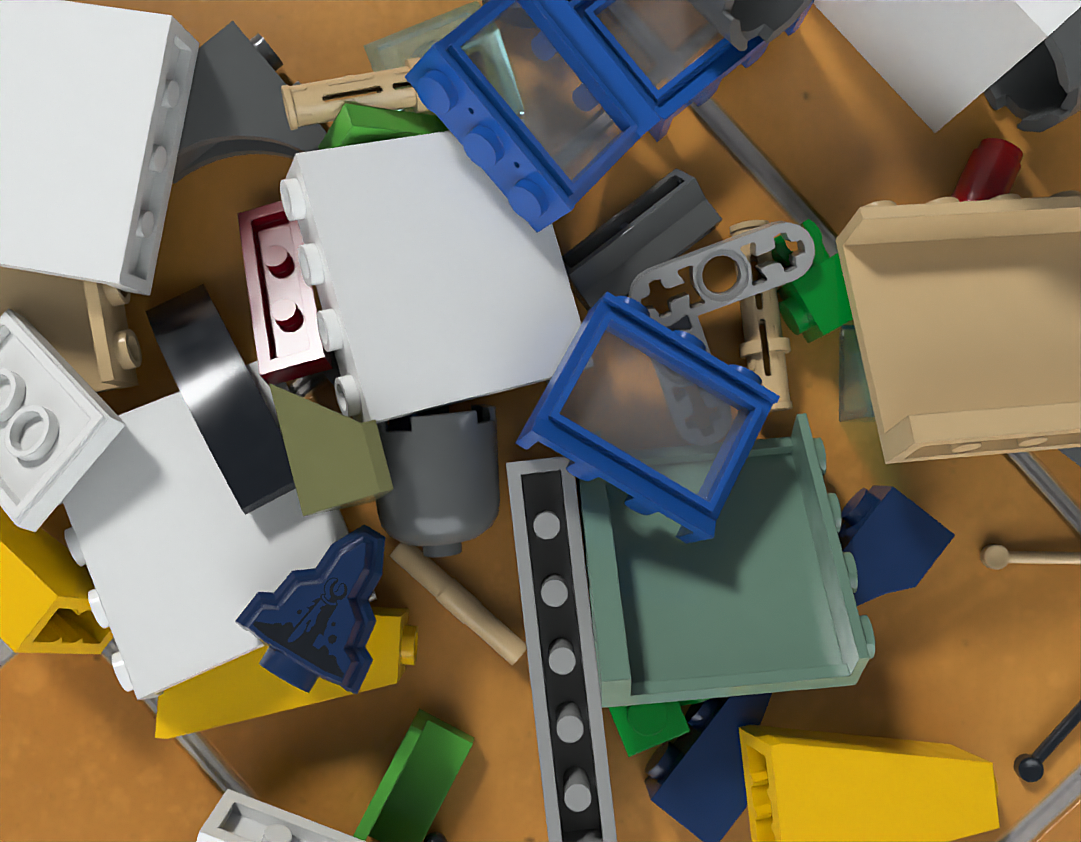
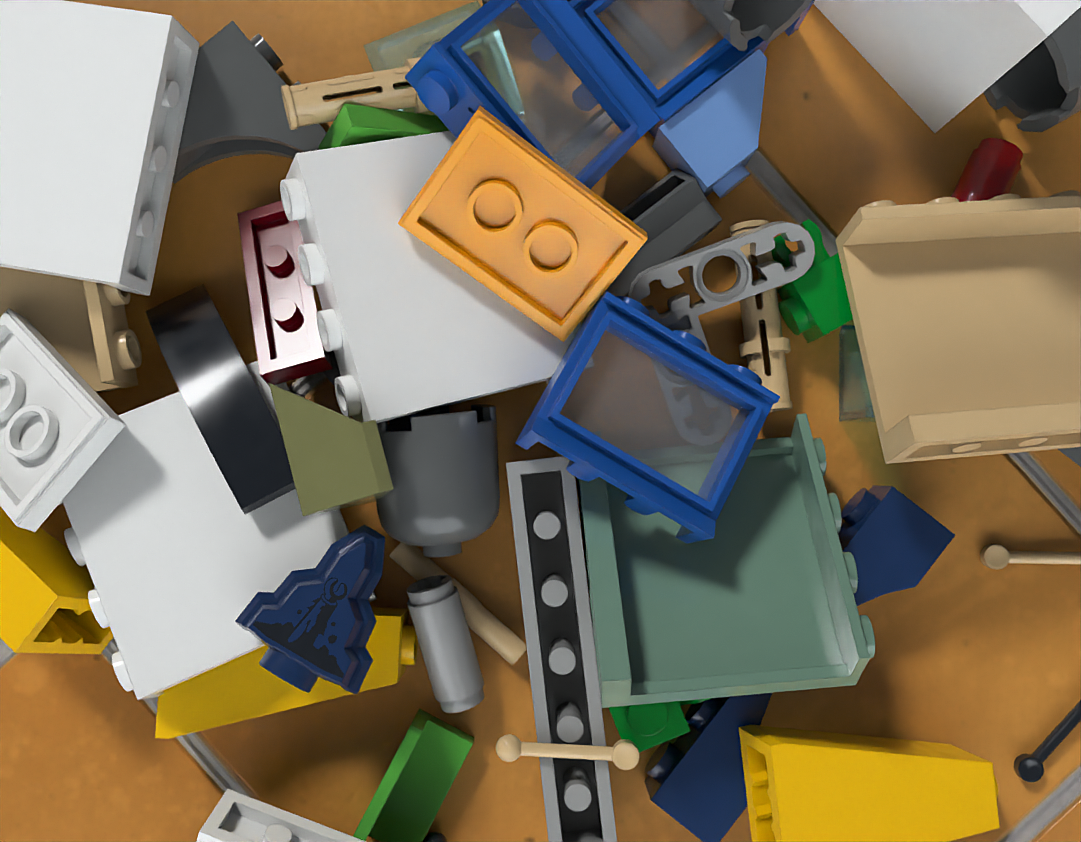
(446, 643): none -> light grey piece
(522, 225): none -> light orange tile
(623, 753): none -> tan hinge
(718, 129): none -> medium blue slope

